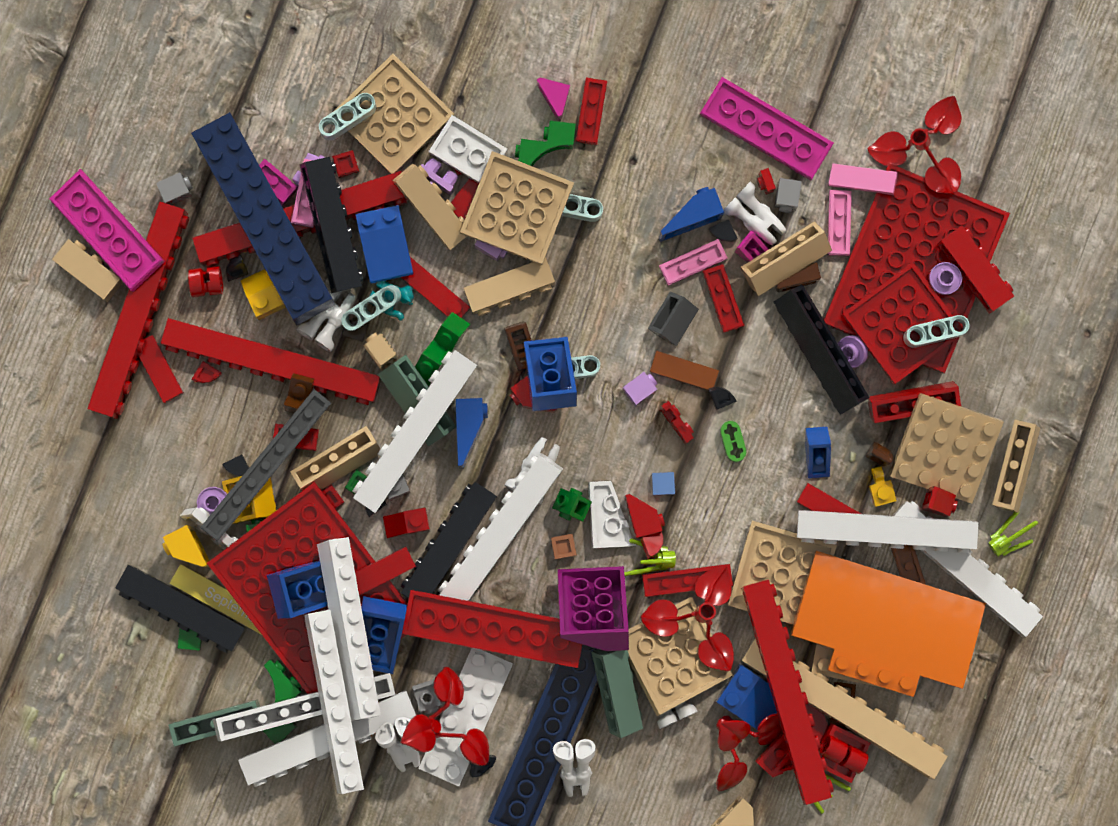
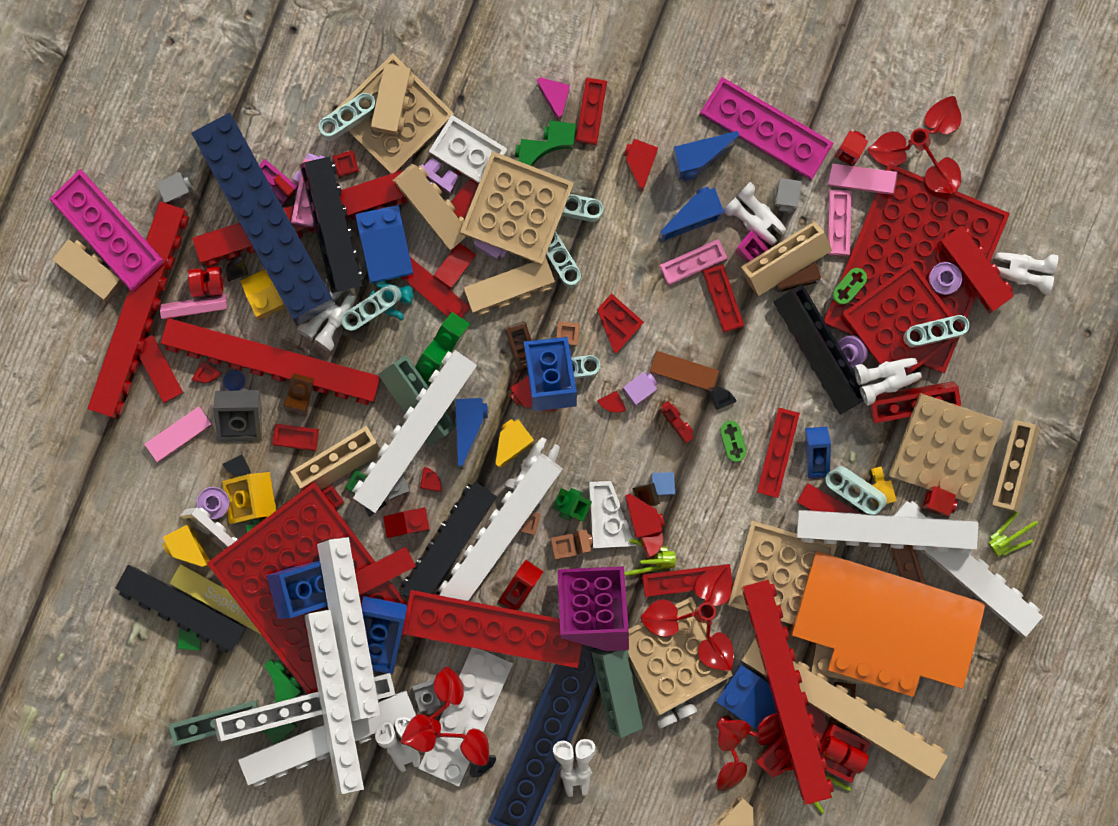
(178, 434): none -> bright pink tile
(193, 306): none -> bright pink tile
(234, 380): none -> clear blue plate
(238, 415): none -> dark grey slope
(265, 465): dark grey tile -> none
(284, 186): none -> red tile
(380, 351): tan brick -> none
(392, 99): none -> tan brick
(430, 481): none -> red tile
(454, 266): none -> red tile
(512, 442): none -> yellow slope
(520, 585): none -> red slope
(531, 524): none -> nougat plate
(564, 267): none -> light aqua beam
(569, 330): none -> nougat plate
(583, 541): none -> nougat plate
(612, 403): none -> red tile
(618, 322): none -> red wing
(640, 161): none -> red slope
(647, 494): none -> dark brown tile
(673, 318): dark grey brick -> none
(696, 156): none -> blue slope
(723, 231): black tile -> none
(765, 181): red plate -> none
(778, 452): none -> red plate
(851, 148): none -> red slope
(853, 289): none -> bright green beam
(867, 491): none -> light aqua beam
(880, 454): reddish brown slope -> none
(894, 377): none -> white piece
(1021, 263): none -> white piece

